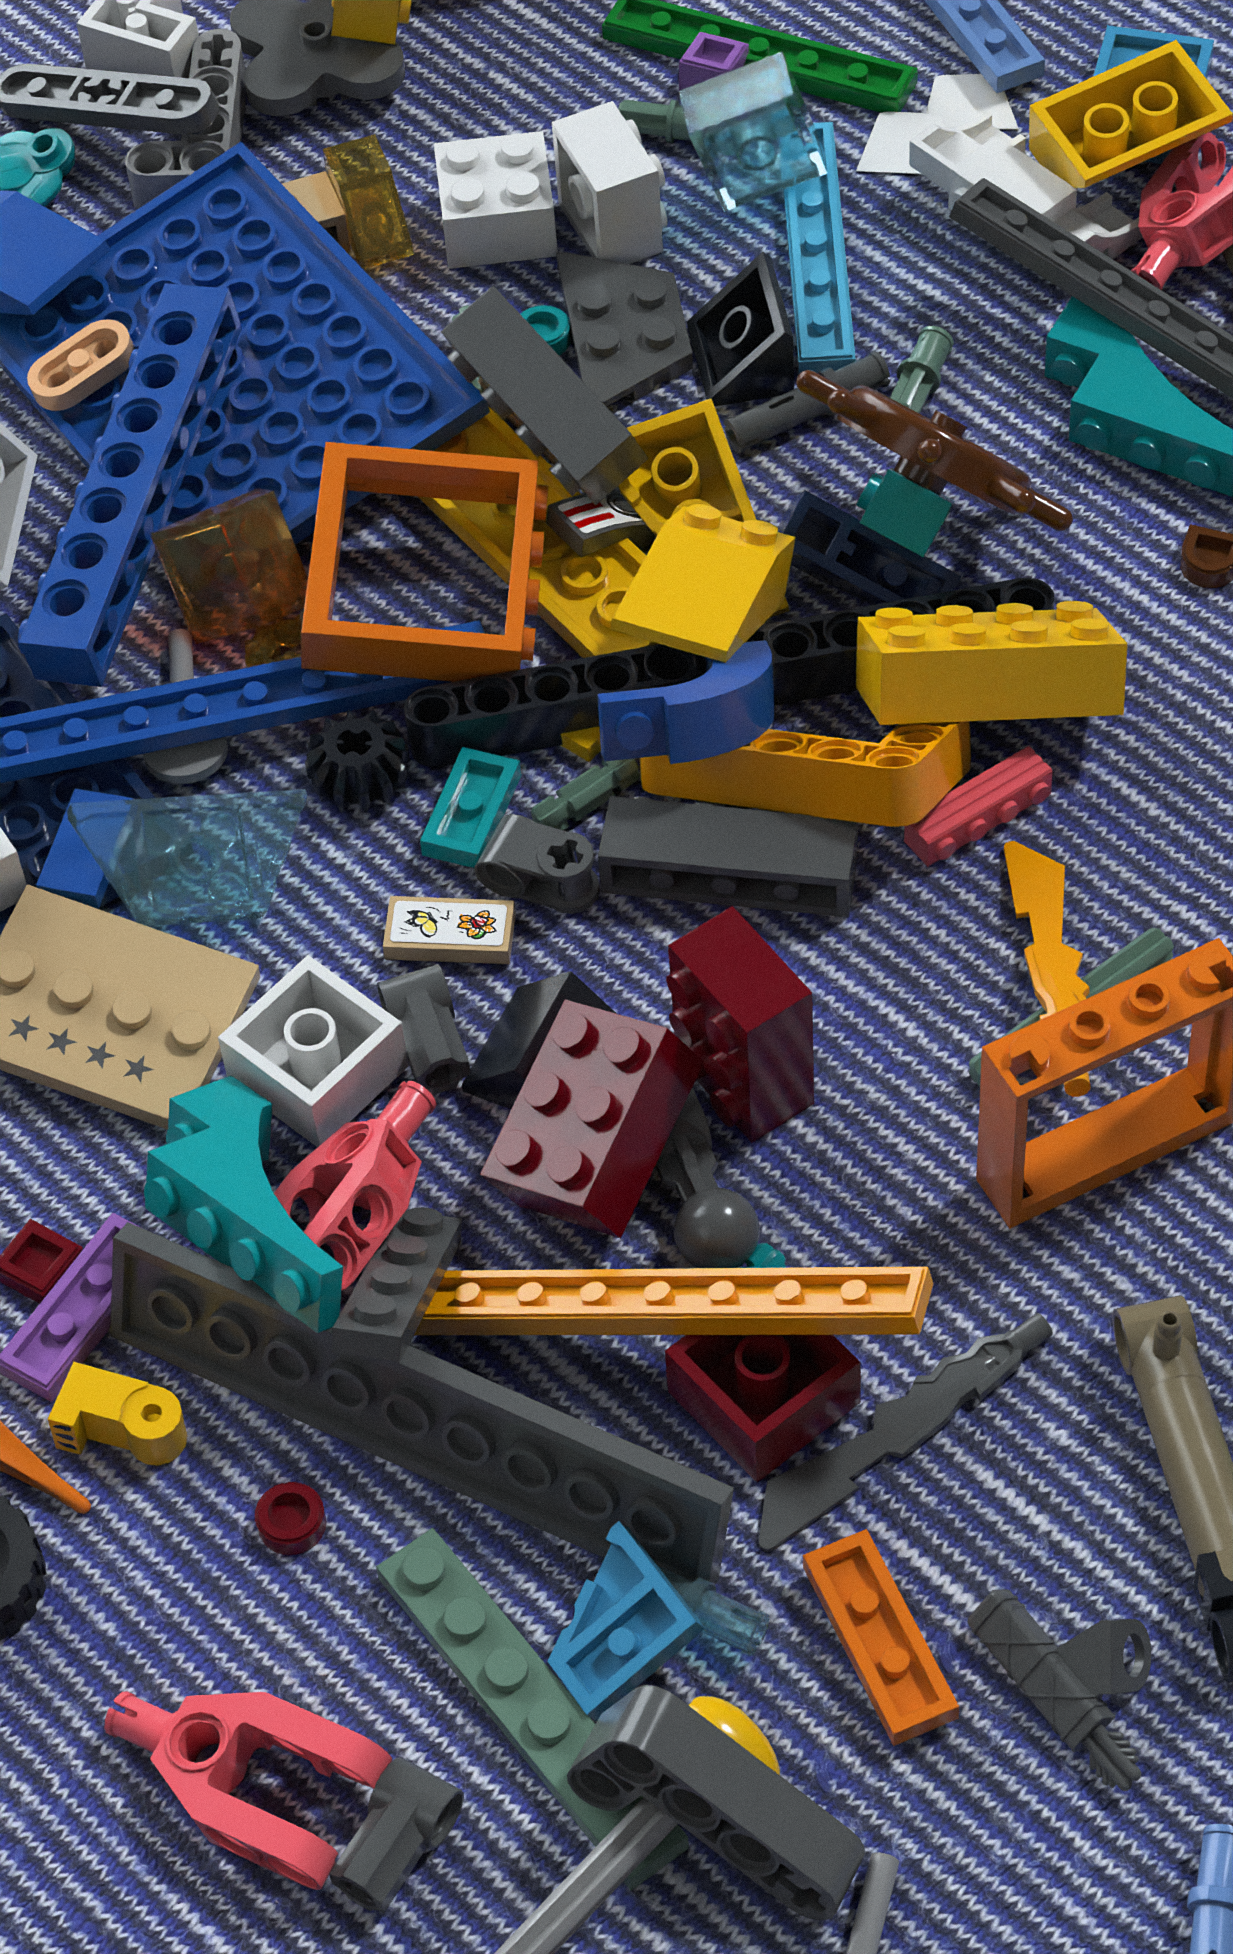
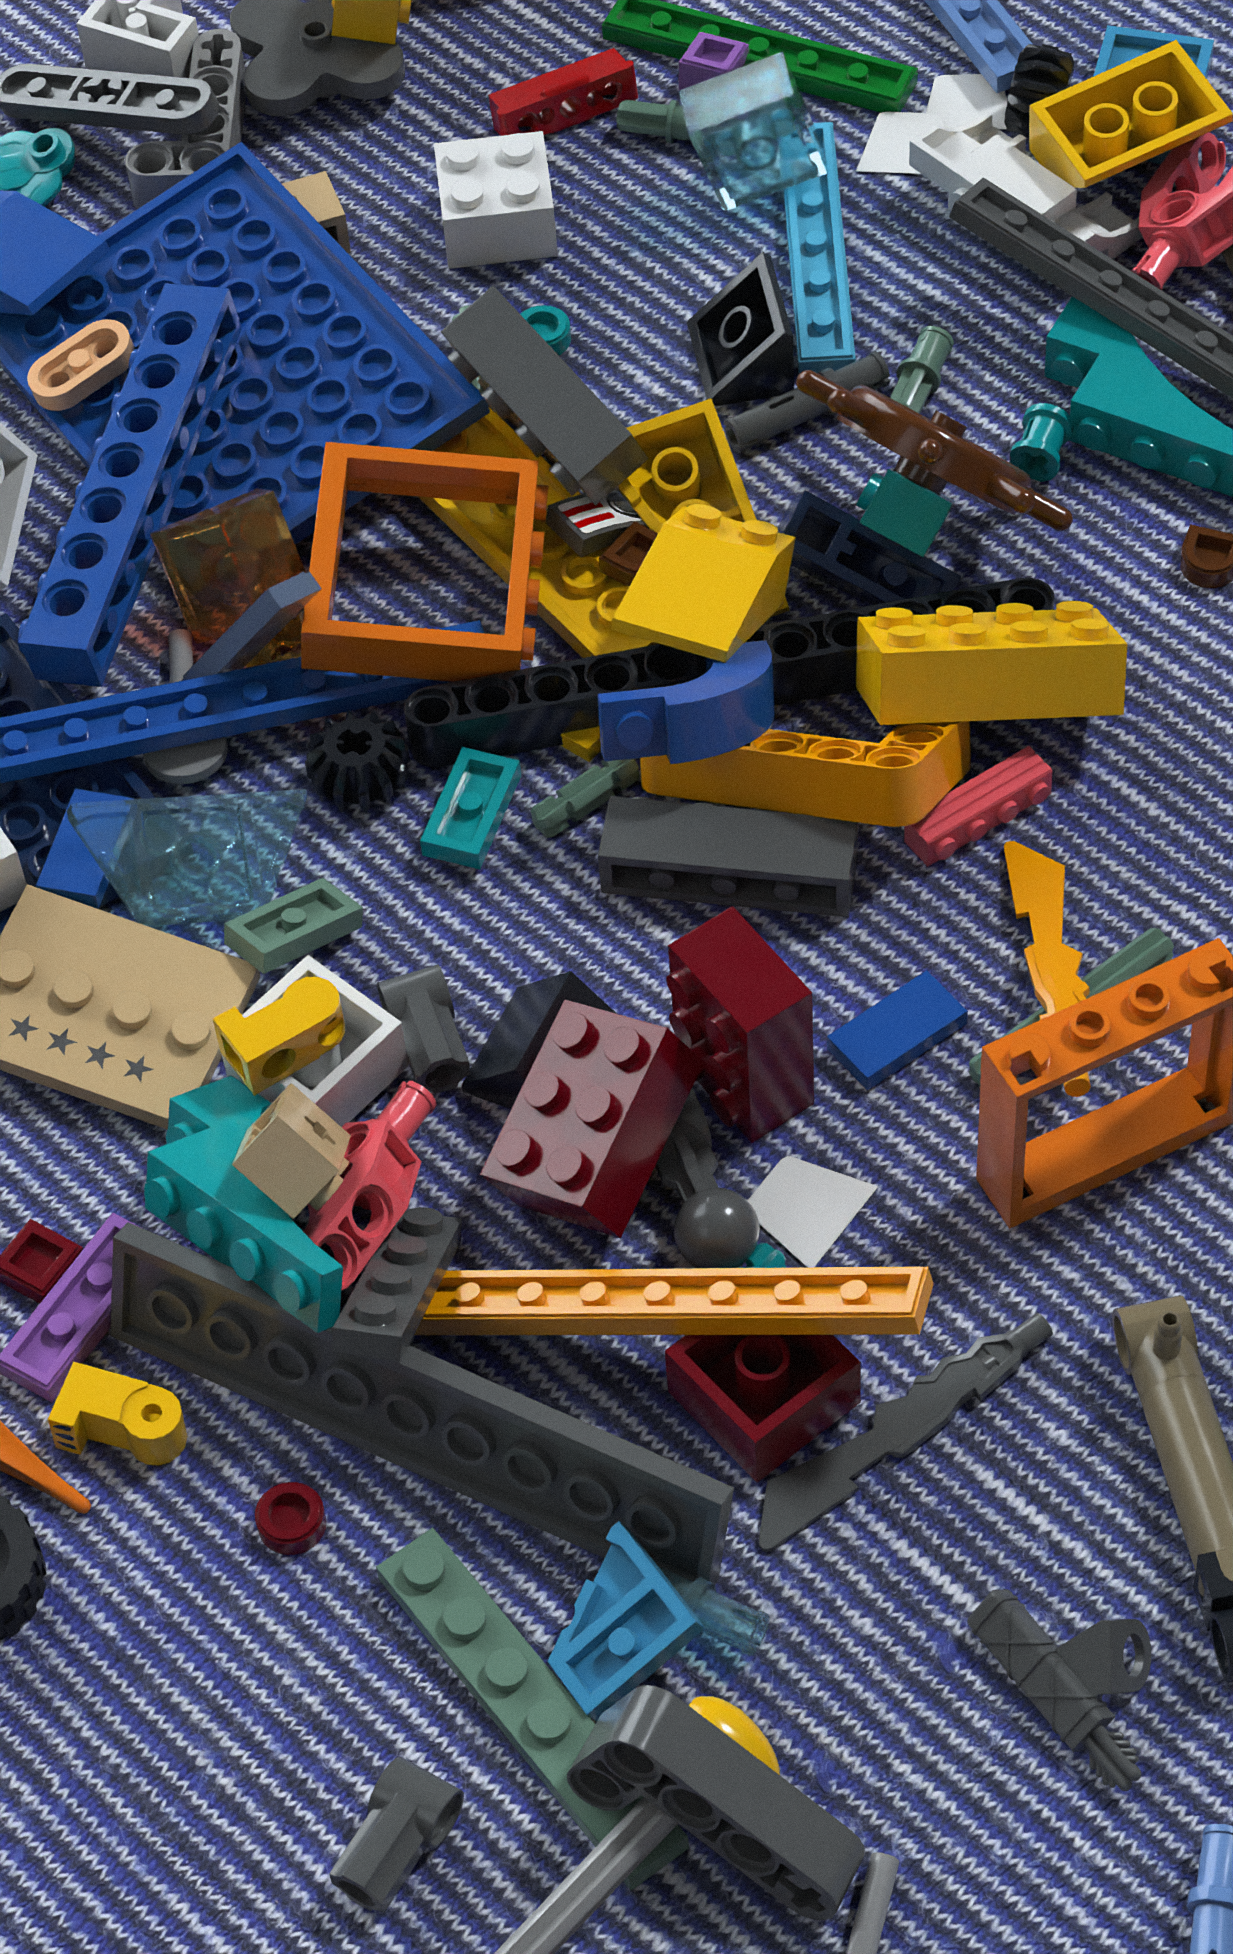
(240, 1727): coral piece -> none
(256, 626): none -> sand blue tile
(283, 1034): none -> yellow leg
(293, 925): none -> sand green plate
(294, 1153): none -> tan brick
(369, 201): clear yellow slope -> none
(449, 930): tile -> none
(533, 859): dark grey piece -> none
(564, 95): none -> red piece
(609, 184): white brick -> none
(623, 325): dark grey wing -> none
(627, 553): none -> reddish brown tile
(808, 1206): none -> white sticker
(880, 1637): orange plate -> none
(897, 1030): none -> blue tile
(1036, 76): none -> black gear
(1044, 433): none -> teal bush

